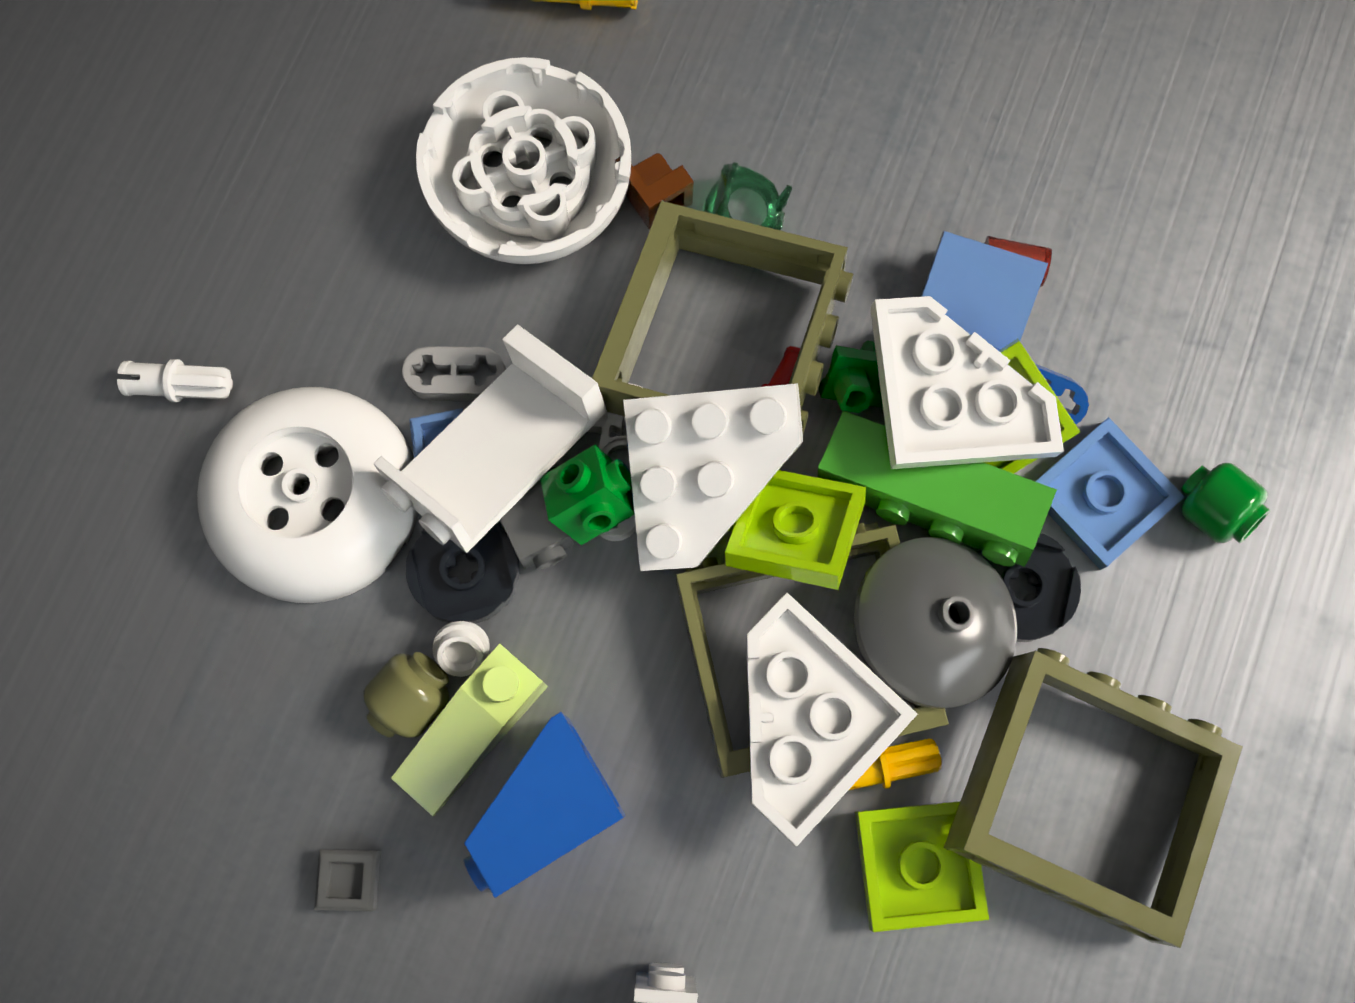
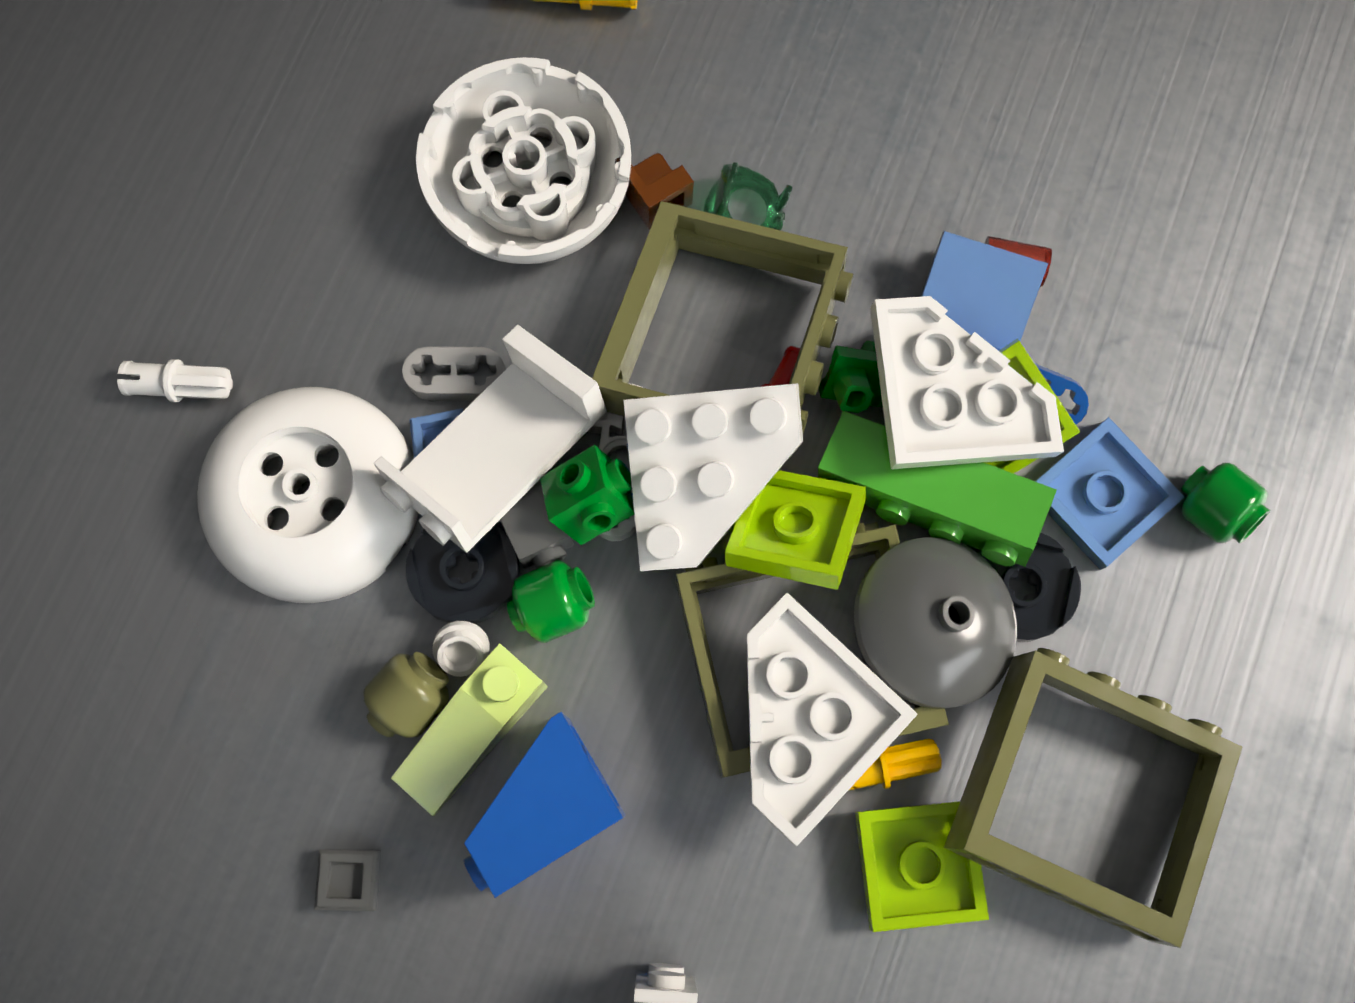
(550, 601): none -> green head

